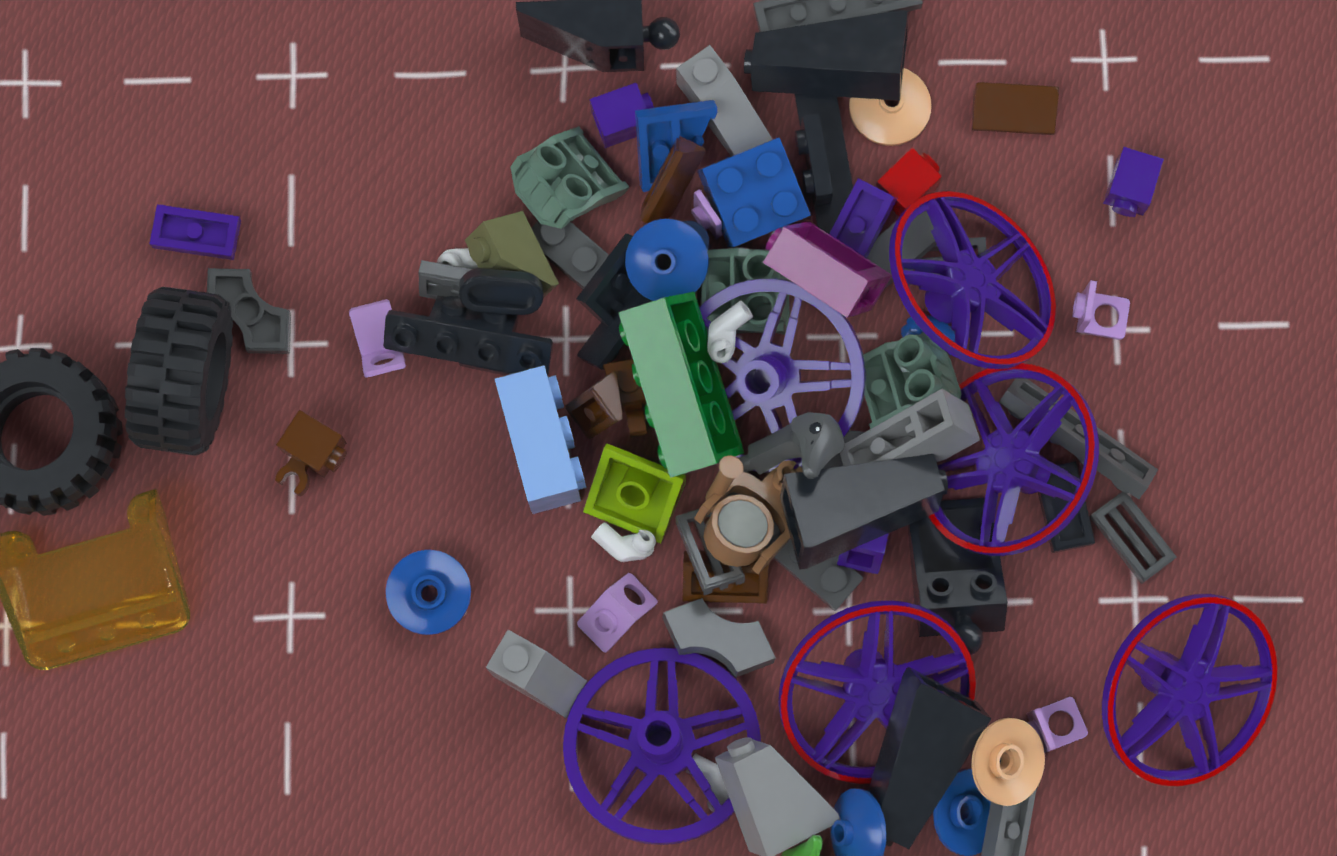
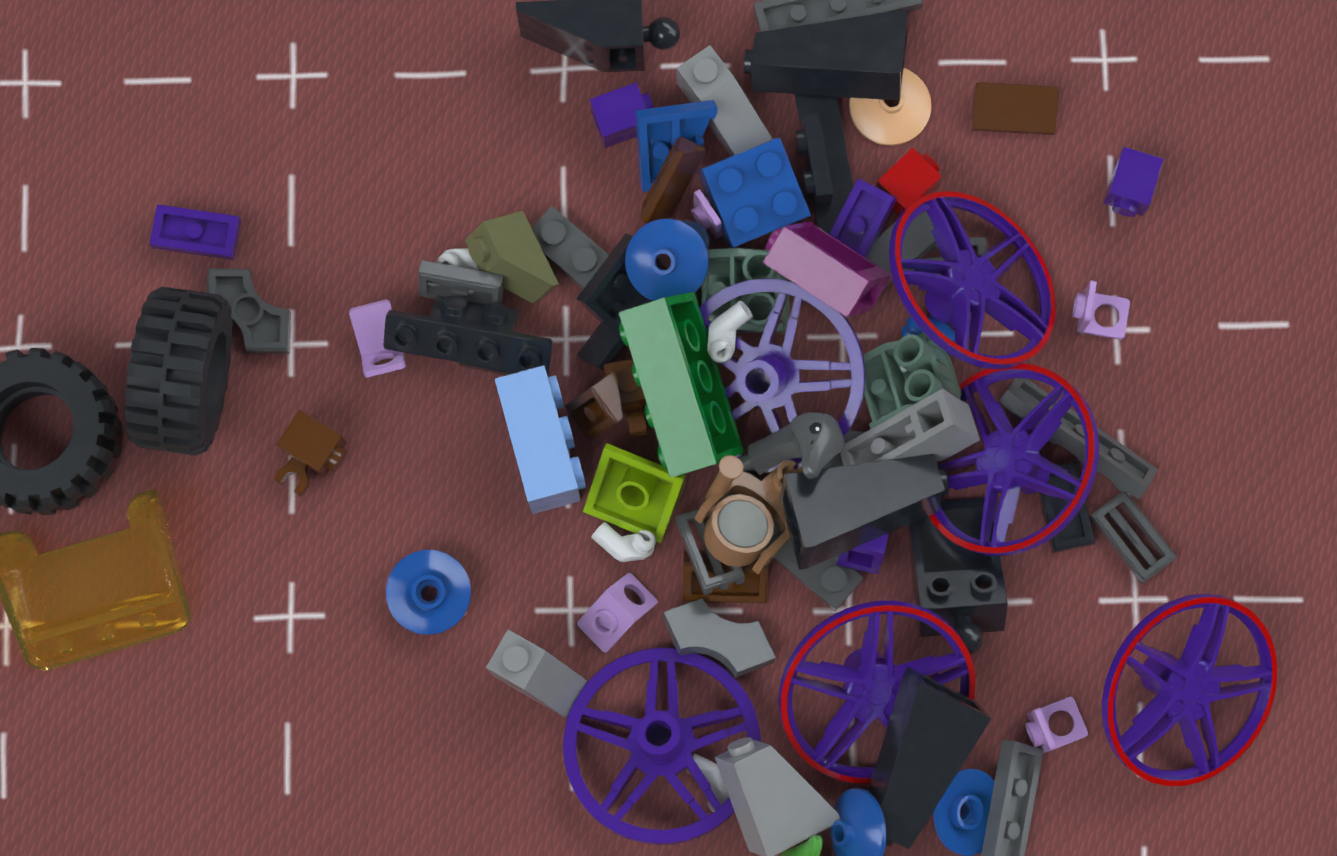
(501, 291): black tile -> none
(564, 179): sand green slope -> none
(1020, 764): light nougat dish -> none

